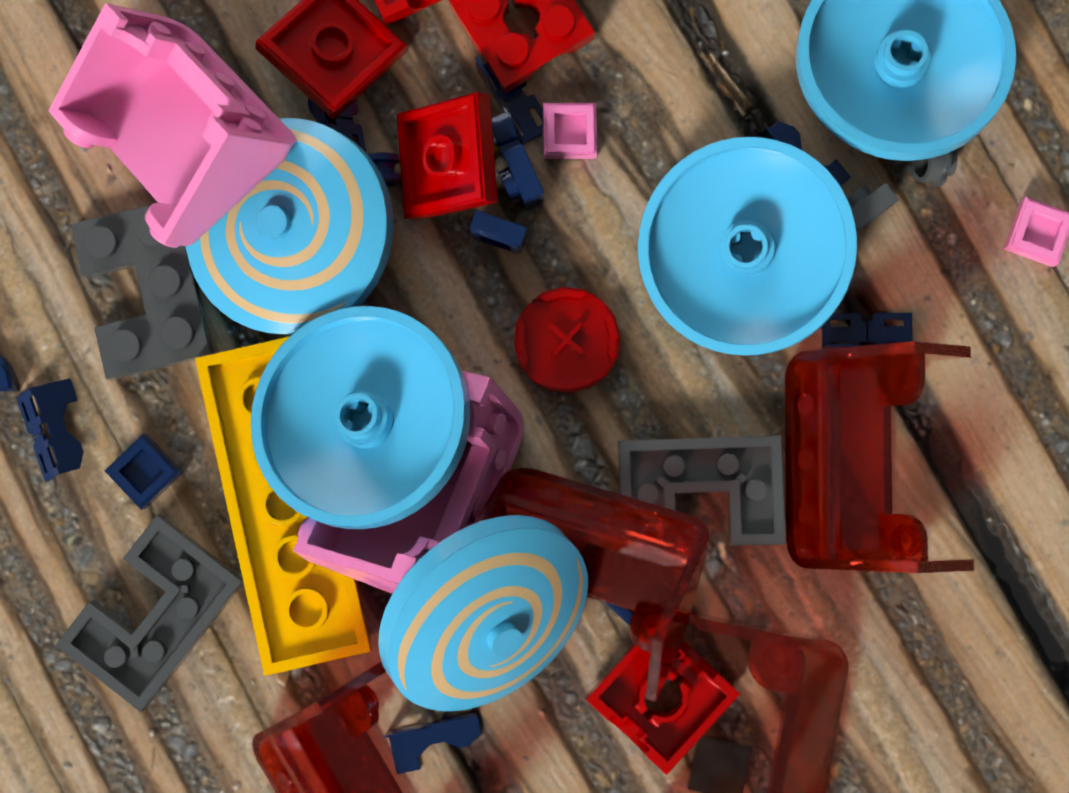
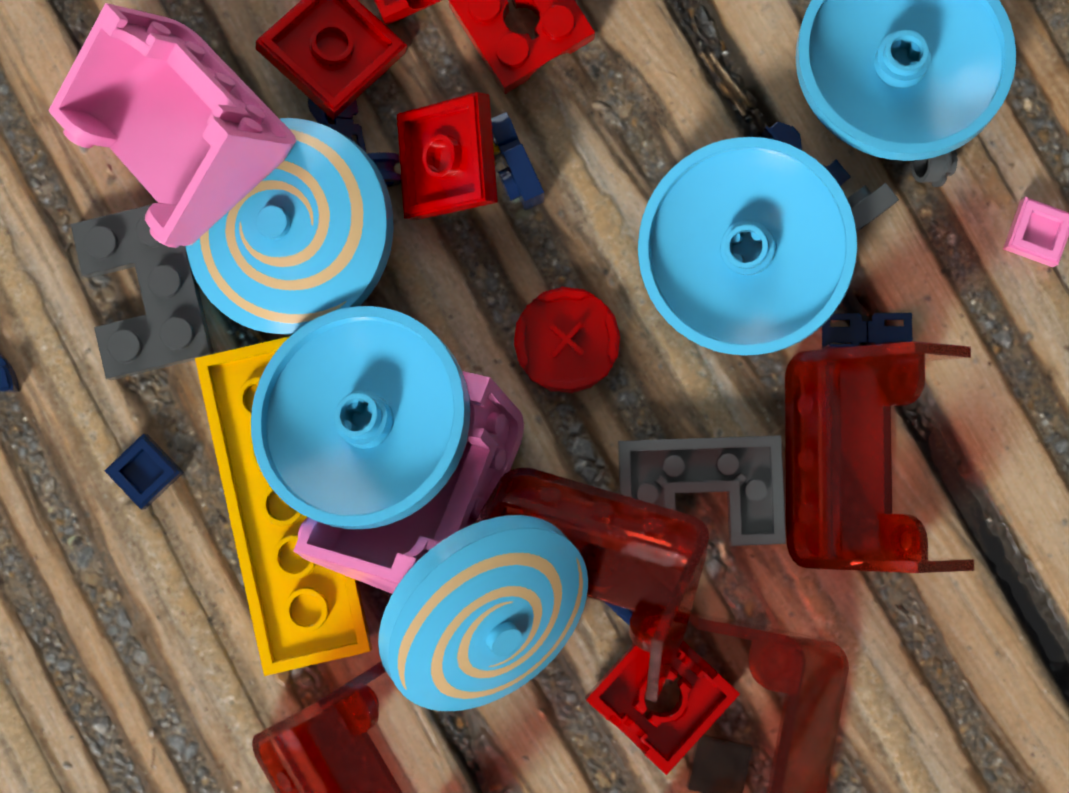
(51, 402): dark blue piece -> none
(144, 659): dark grey plate -> none
(412, 741): dark blue piece -> none
(498, 232): dark blue tile -> none
(517, 107): dark blue piece -> none
(569, 130): bright pink tile -> none

